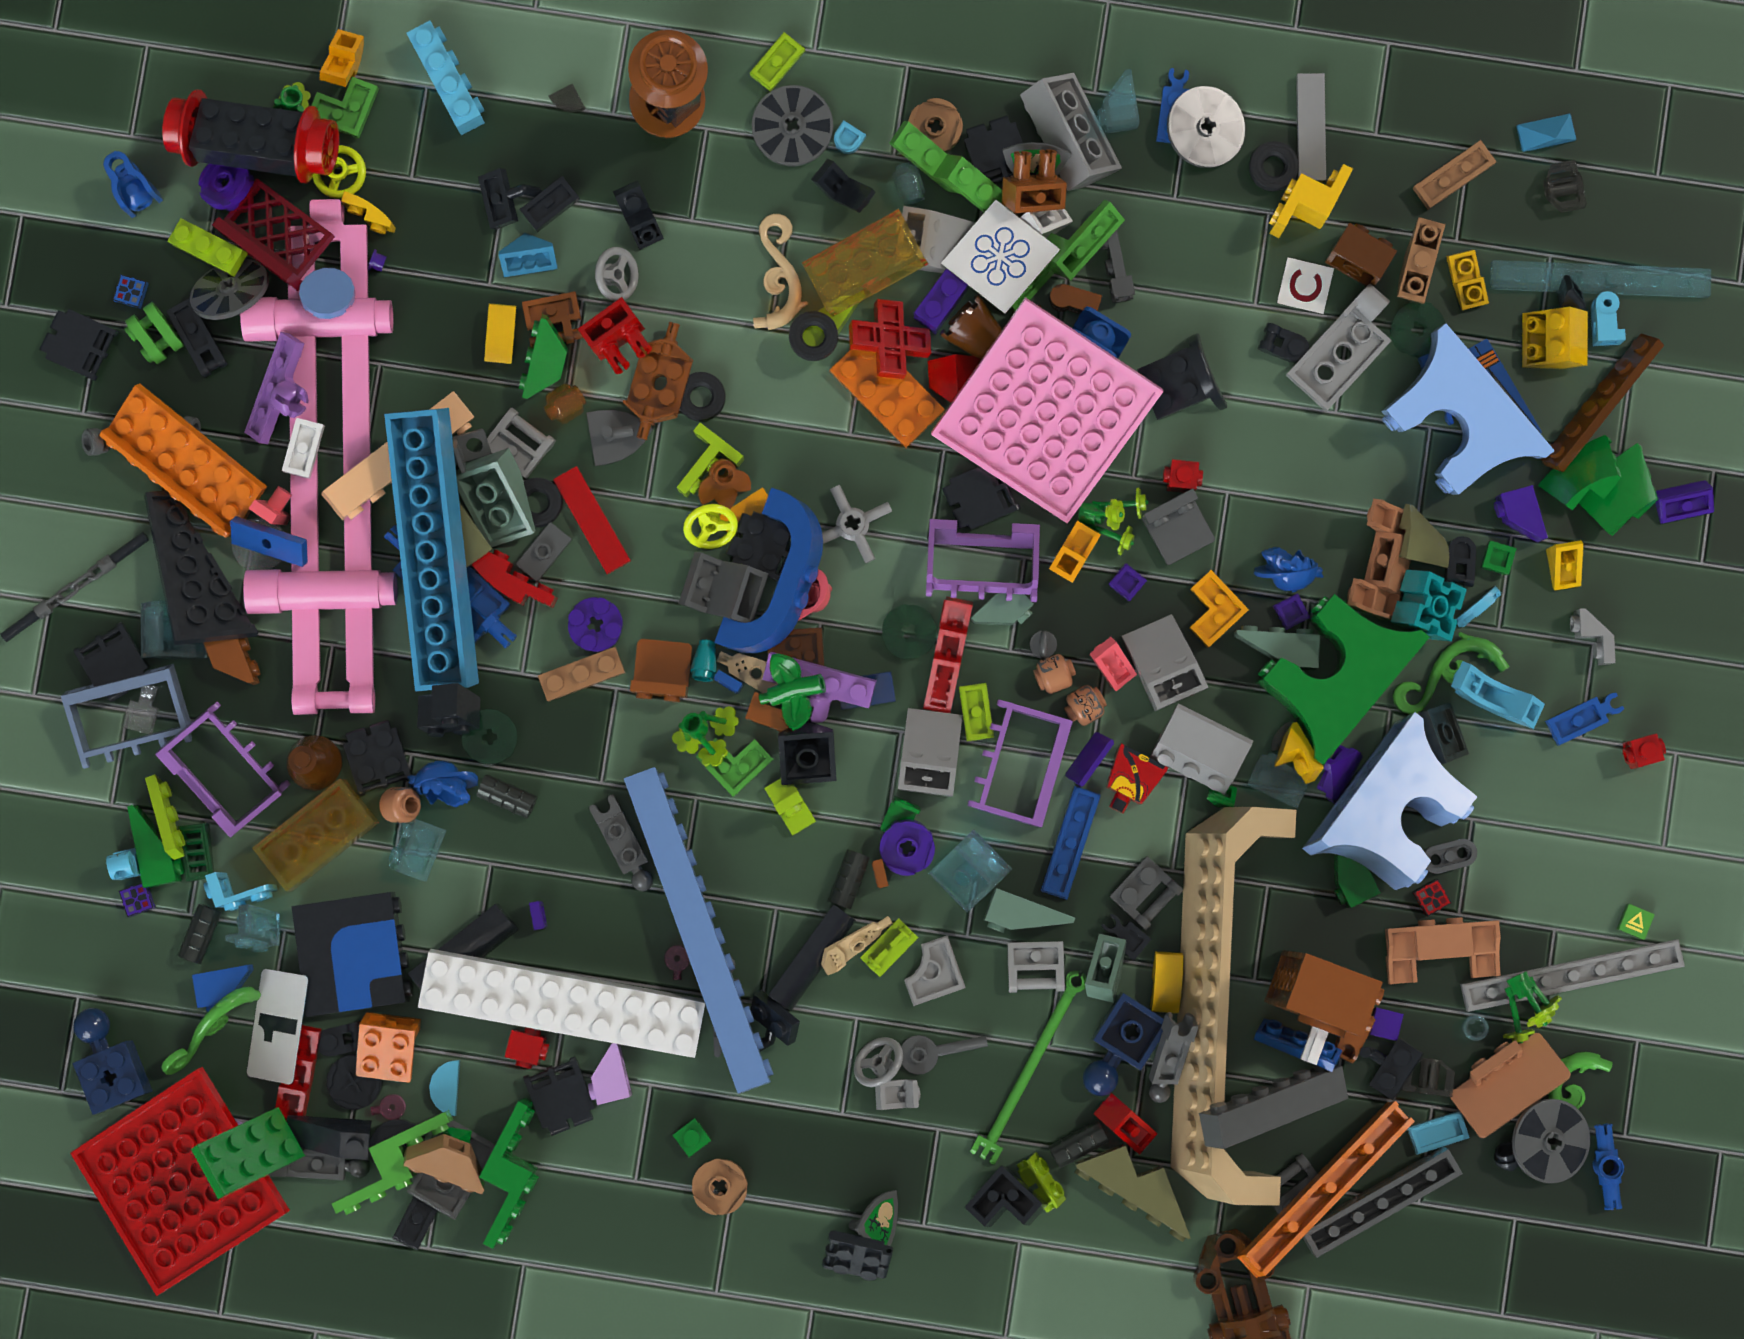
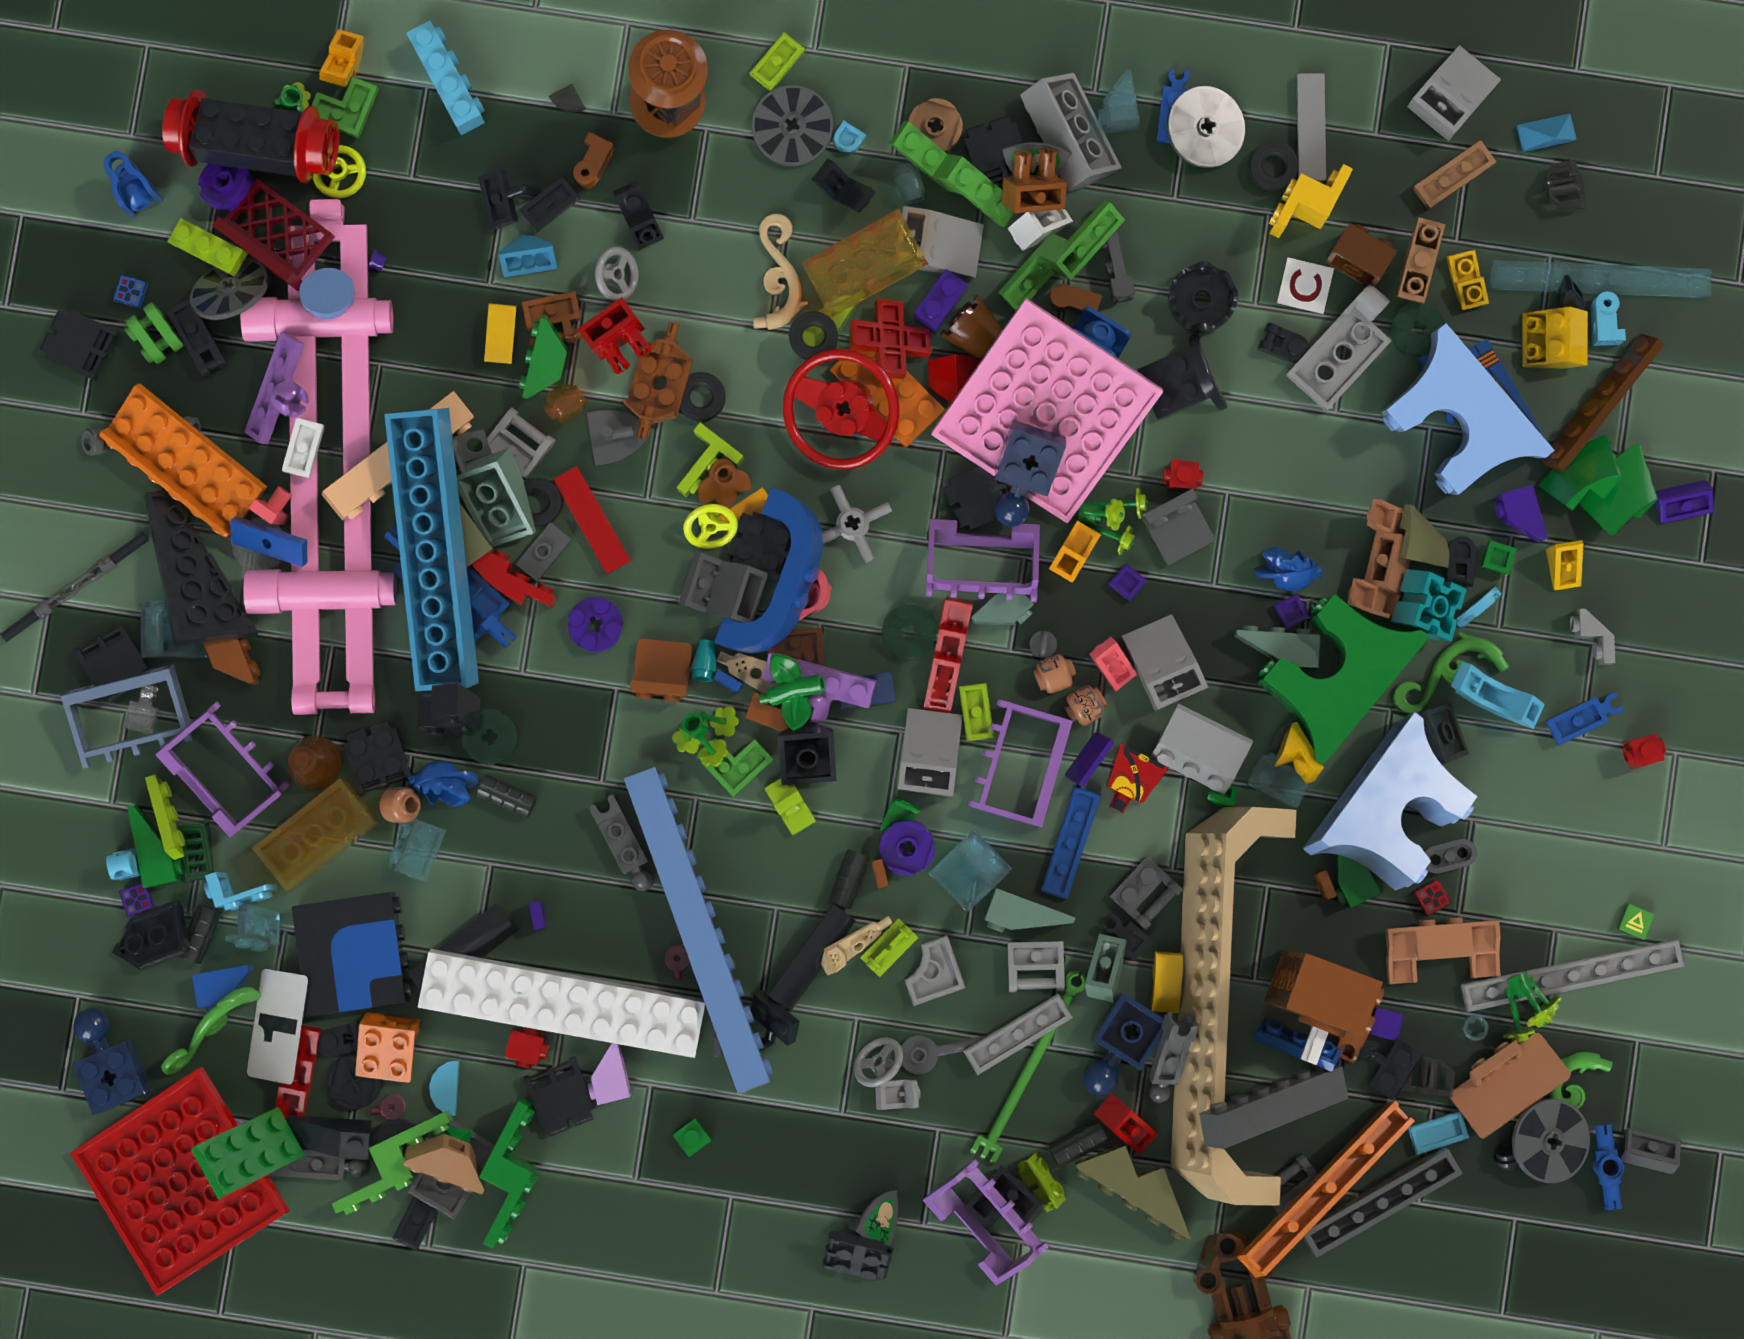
(154, 936): none -> black tile
(374, 217): yellow slope -> none
(581, 674): medium nougat plate -> none
(594, 162): none -> dark orange leg
(718, 1170): medium nougat plate -> none
(827, 400): none -> red piece
(996, 1263): none -> medium lavender hinge
(1000, 256): white sticker -> none
(1017, 1034): none -> light grey tile
(1023, 475): none -> dark blue brick
(1206, 279): none -> black plate
(1222, 605): light orange plate -> none
(1324, 885): none -> dark orange tile
(1339, 772): dark purple slope -> none
(1453, 93): none -> light grey slope
(1650, 1151): none -> dark grey slope

